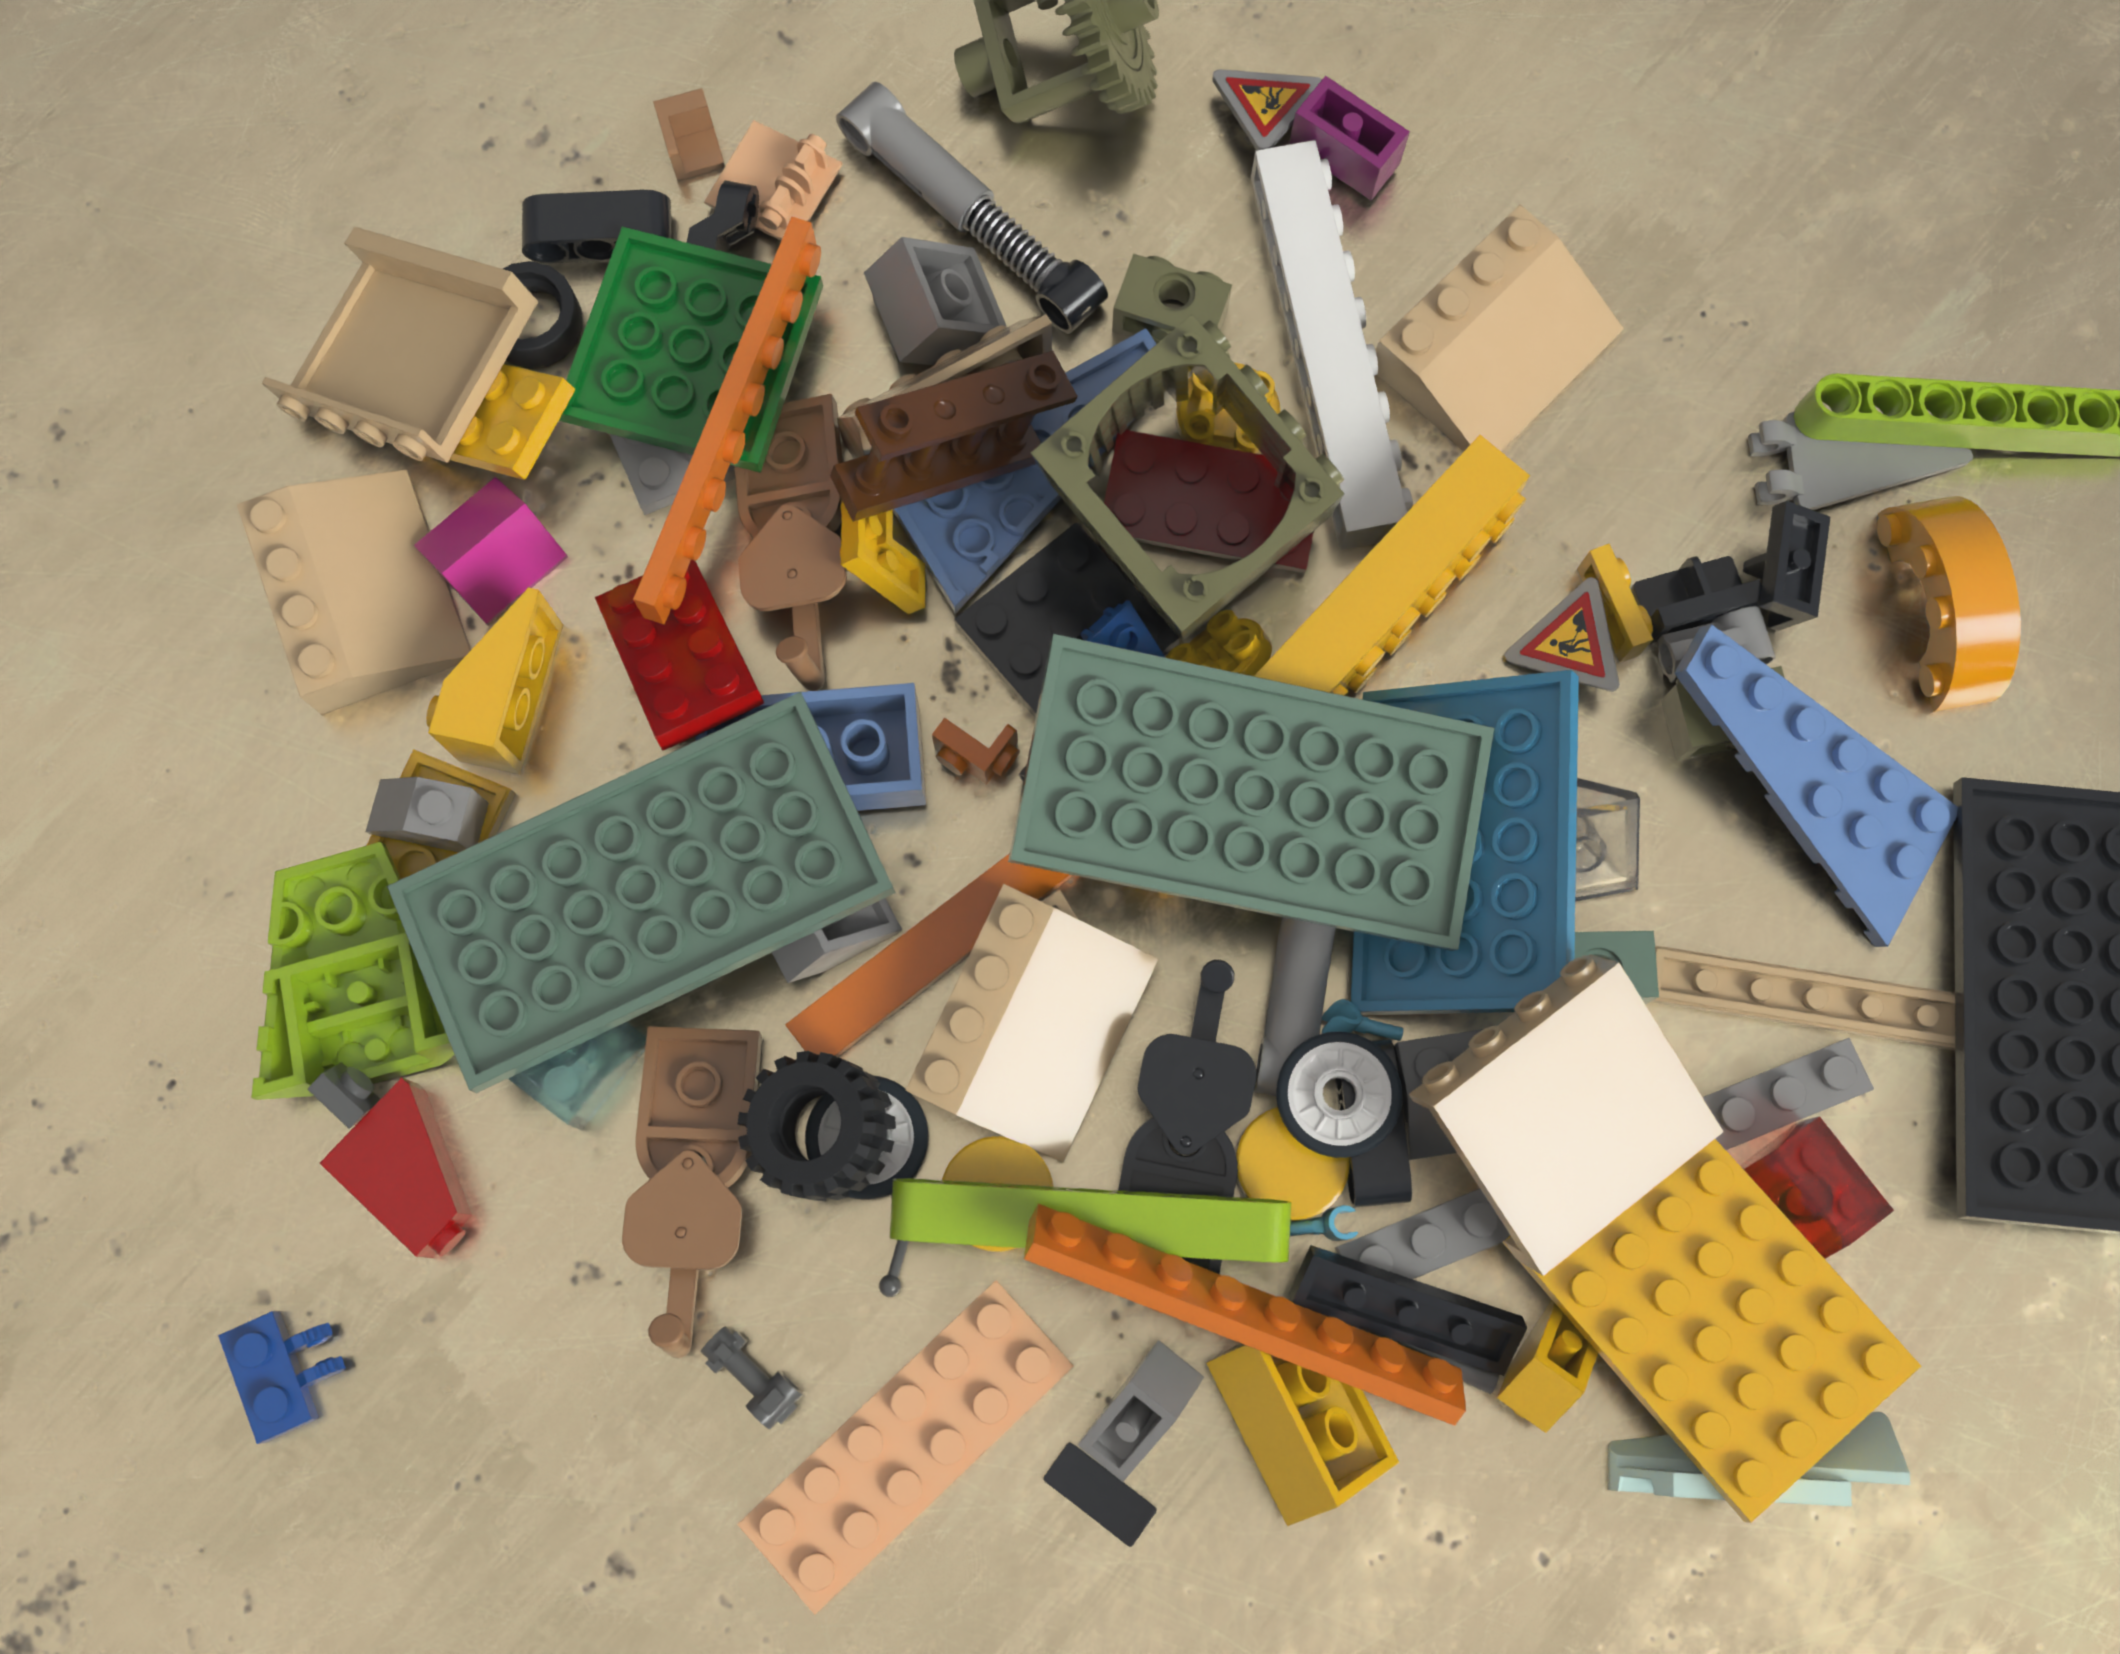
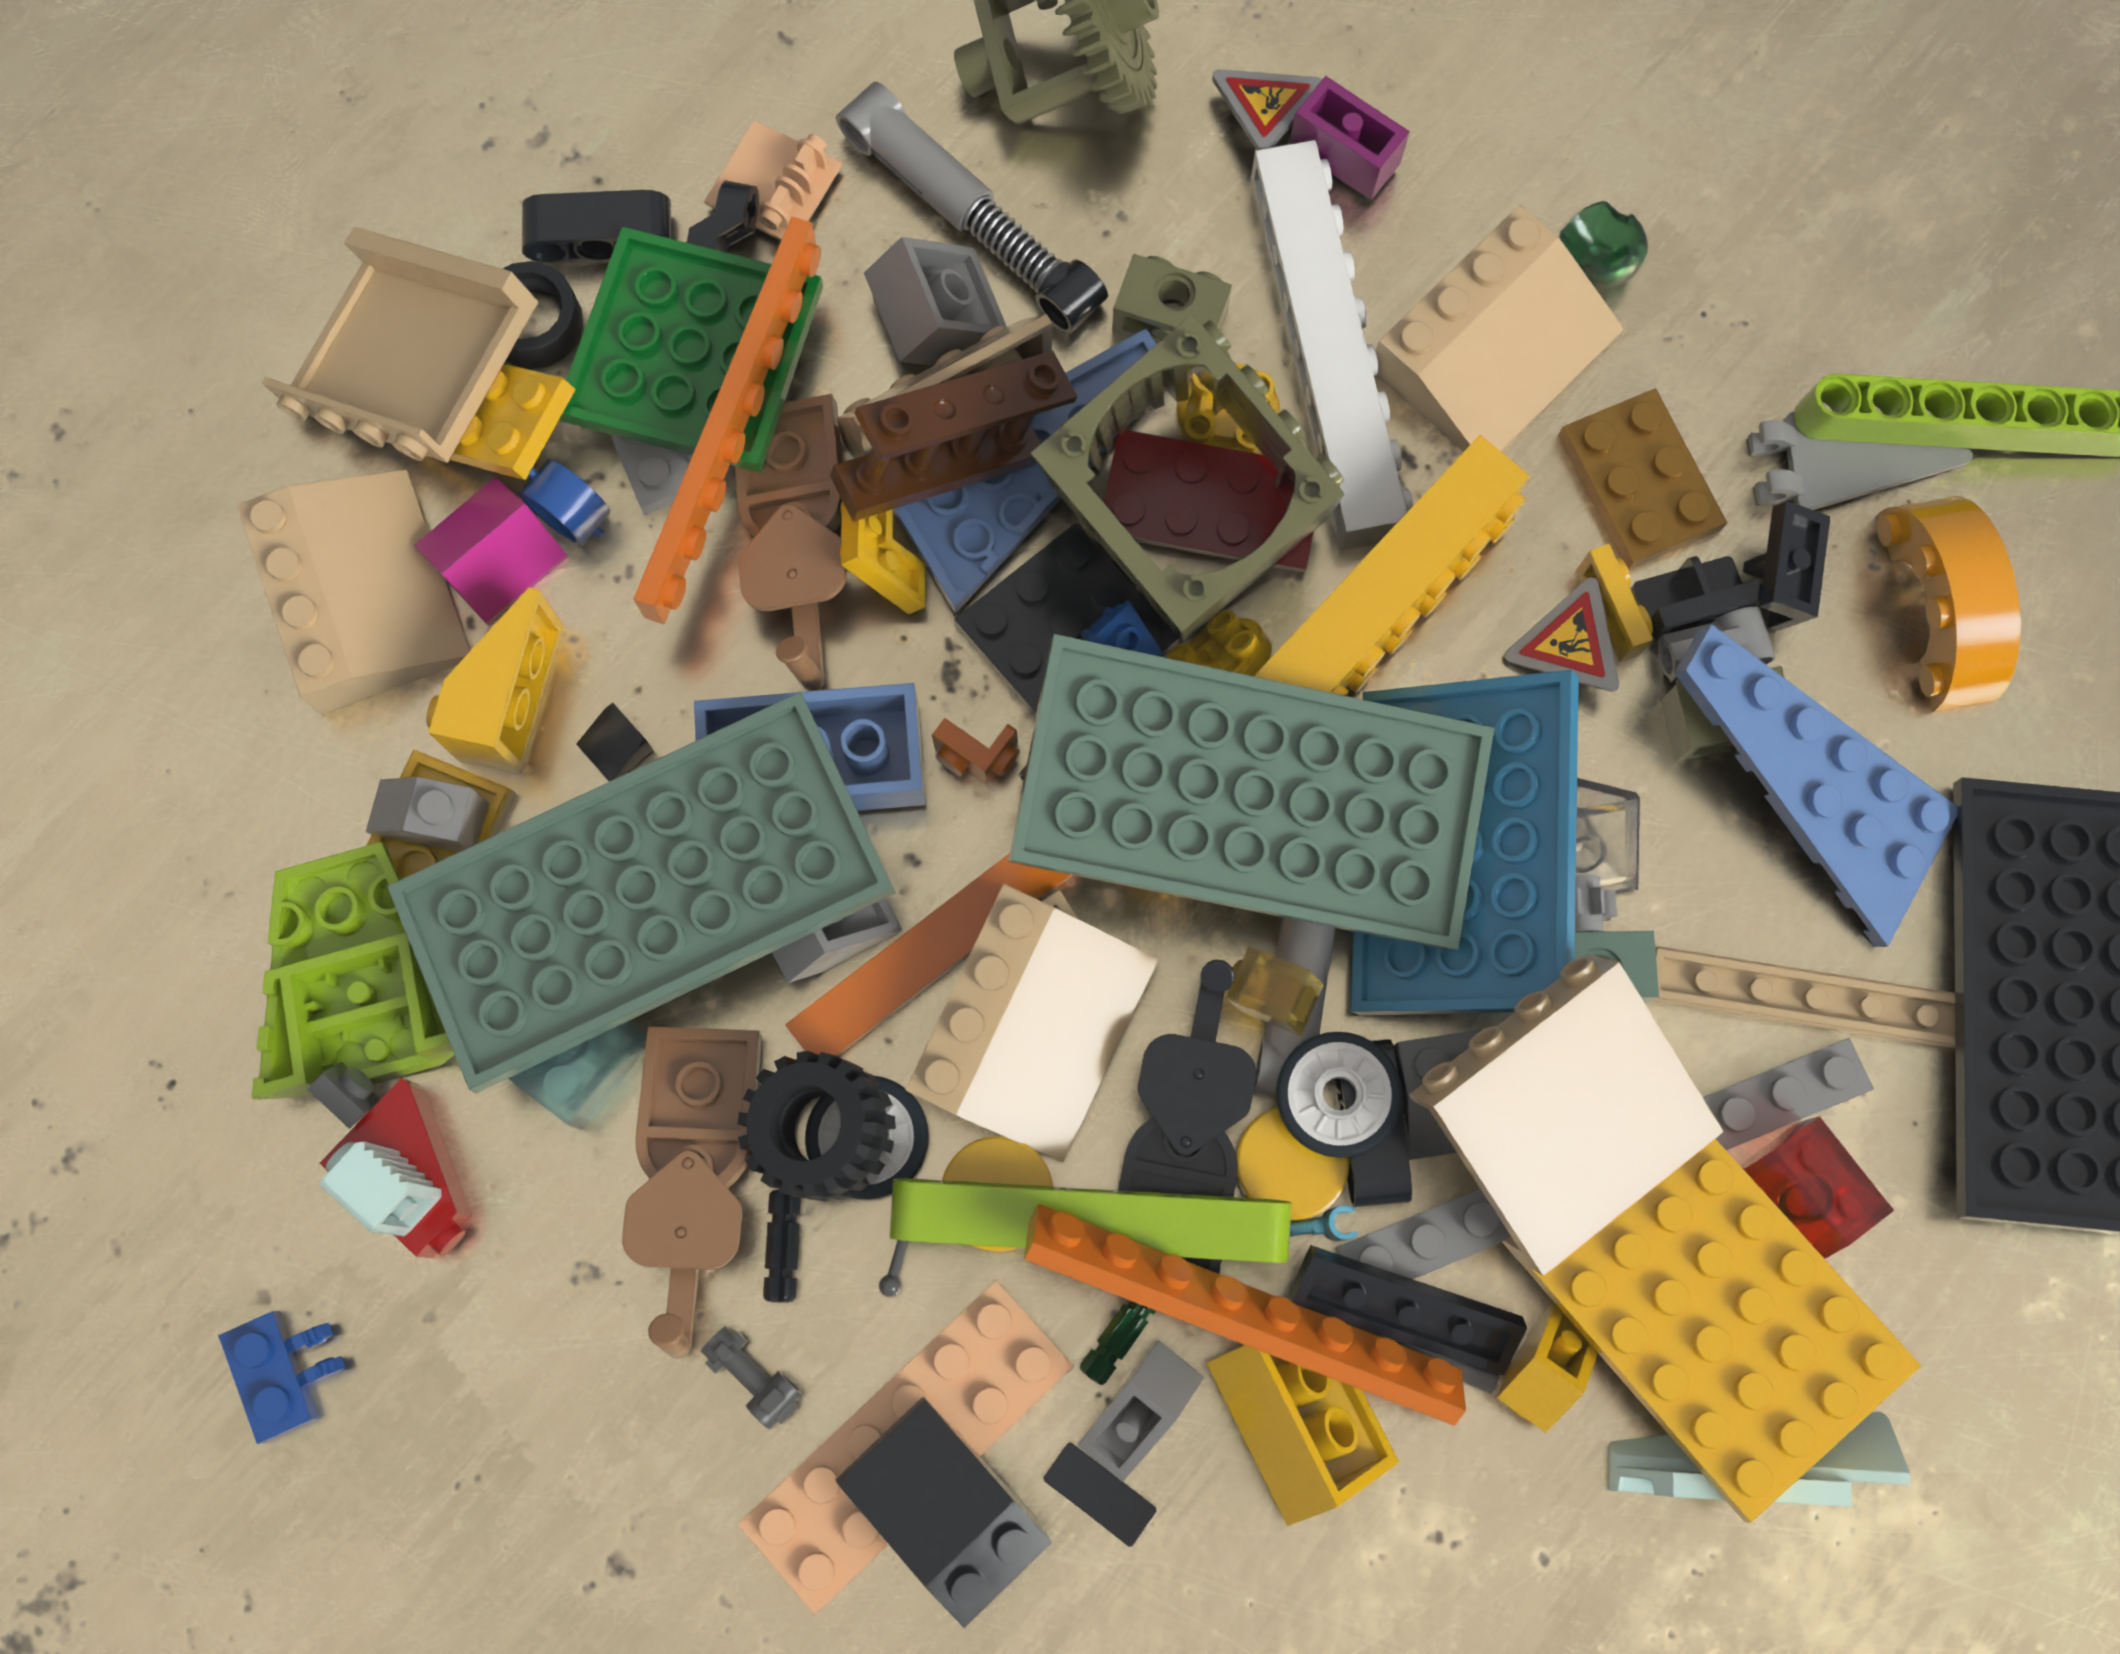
(379, 1187): none -> light aqua brick
(565, 502): none -> blue piece
(613, 743): none -> black slope
(681, 671): red plate -> none
(689, 134): medium nougat panel -> none
(781, 1247): none -> black axle
(944, 1511): none -> black slope
(1115, 1341): none -> dark green axle
(1274, 990): none -> clear yellow brick
(1346, 1017): medium azure hand -> none
(1593, 904): none -> light grey gear
(1606, 244): none -> clear green hair
(1642, 478): none -> pearl gold plate

